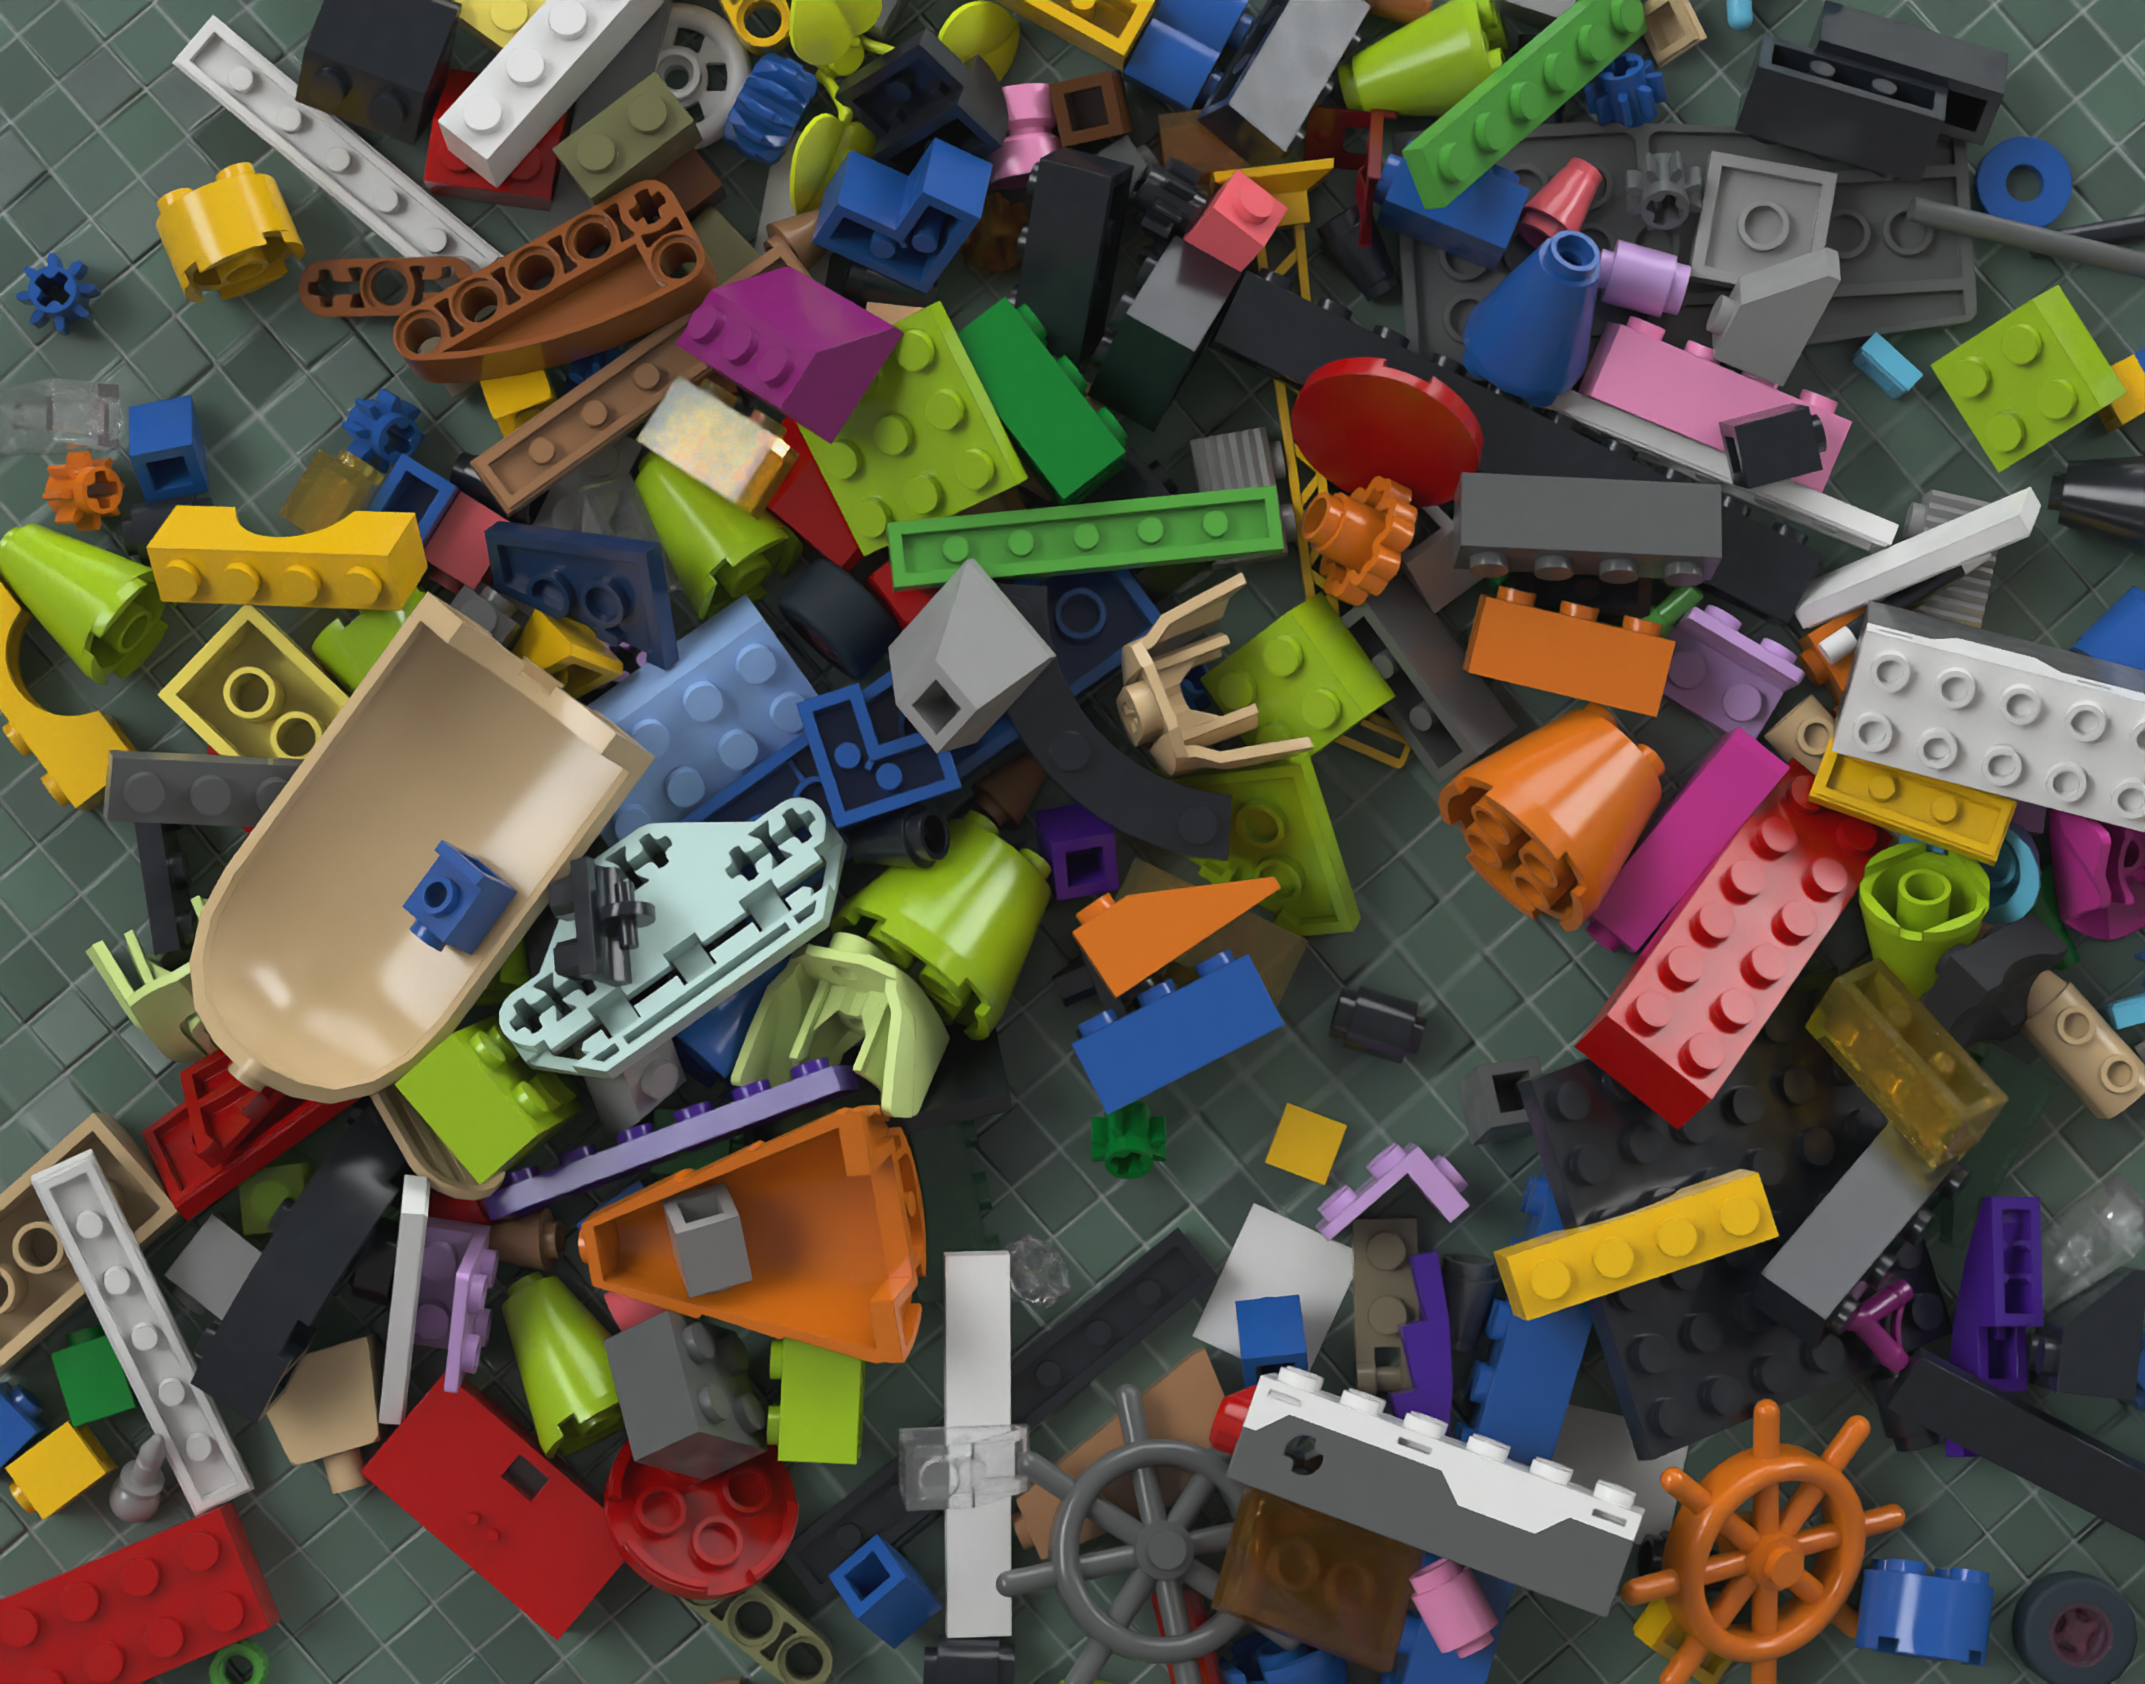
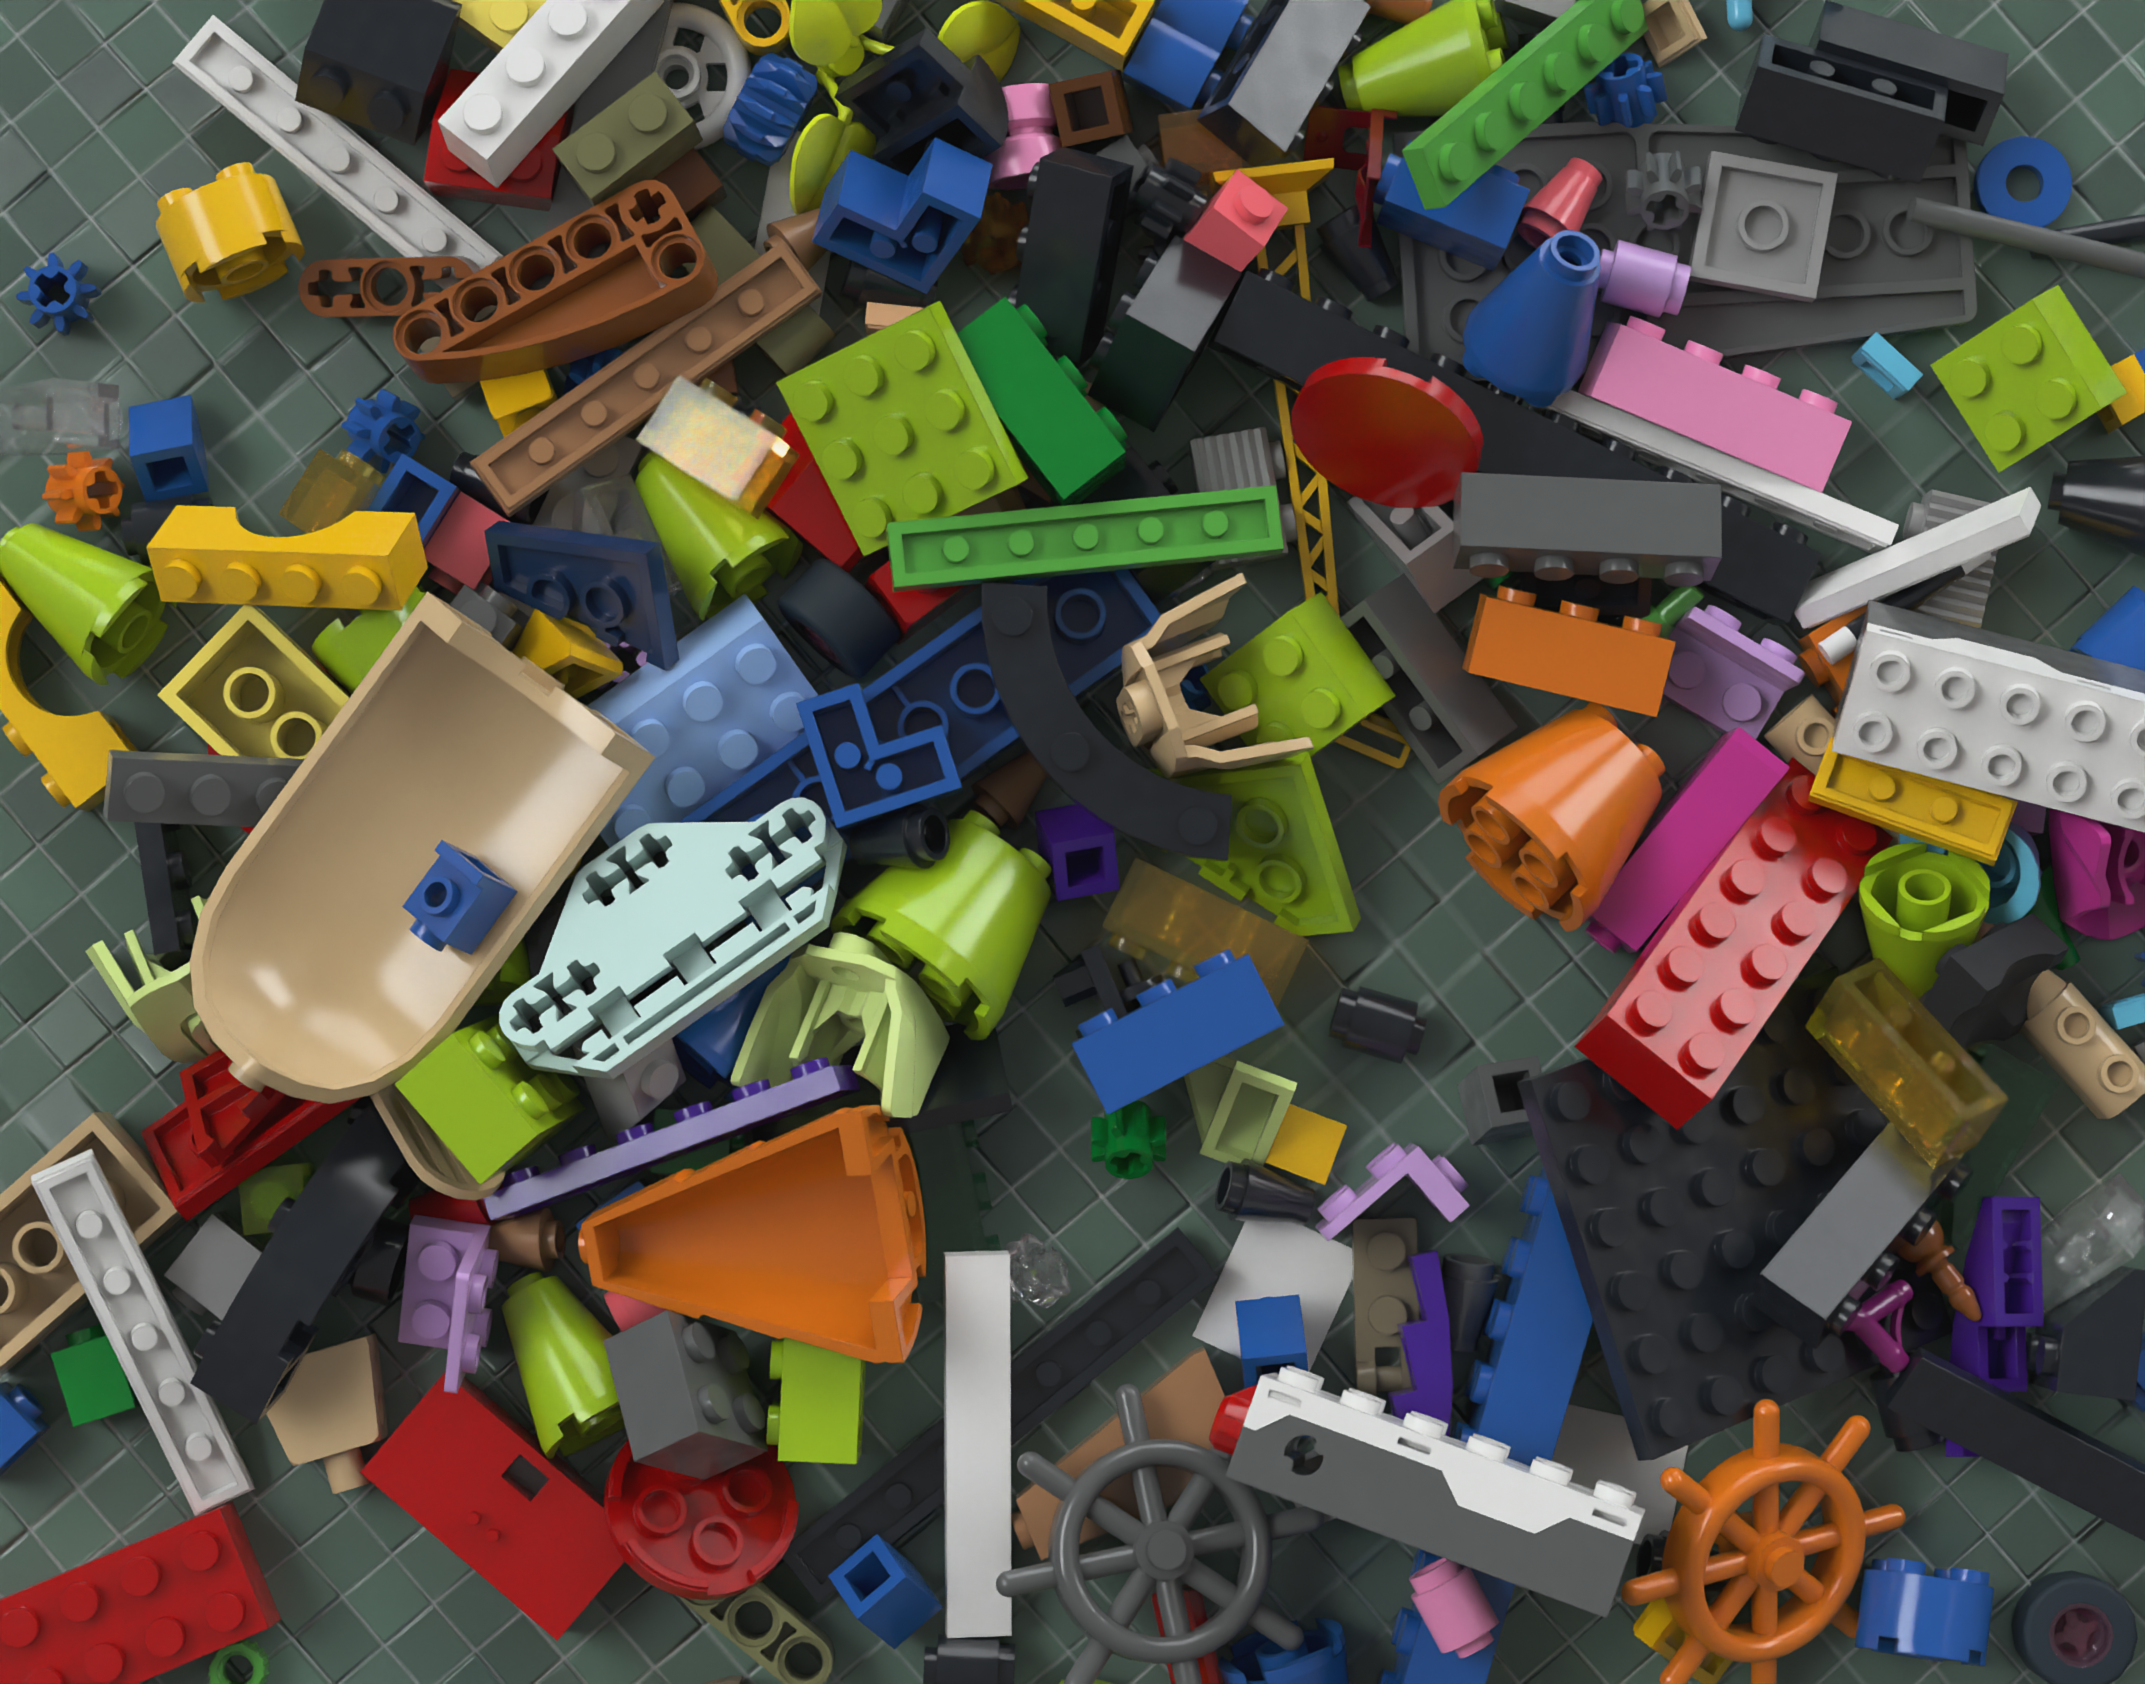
(59, 1470): yellow brick -> none
(139, 1485): light grey bar -> none
(404, 1299): white tile -> none
(604, 922): black hips -> none
(707, 1240): light grey brick -> none
(791, 346): magenta slope -> none
(961, 1465): clear slope -> none
(964, 660): light grey slope -> none
(1152, 929): orange slope -> none
(1237, 1109): none -> yellowish green slope
(1261, 1195): none -> black cone
(1316, 1579): clear orange tile -> none
(1360, 537): orange plant -> none
(1637, 1246): yellow arch -> none
(1773, 314): light grey slope -> none
(1773, 445): black brick -> none
(1932, 1257): none -> dark orange bar

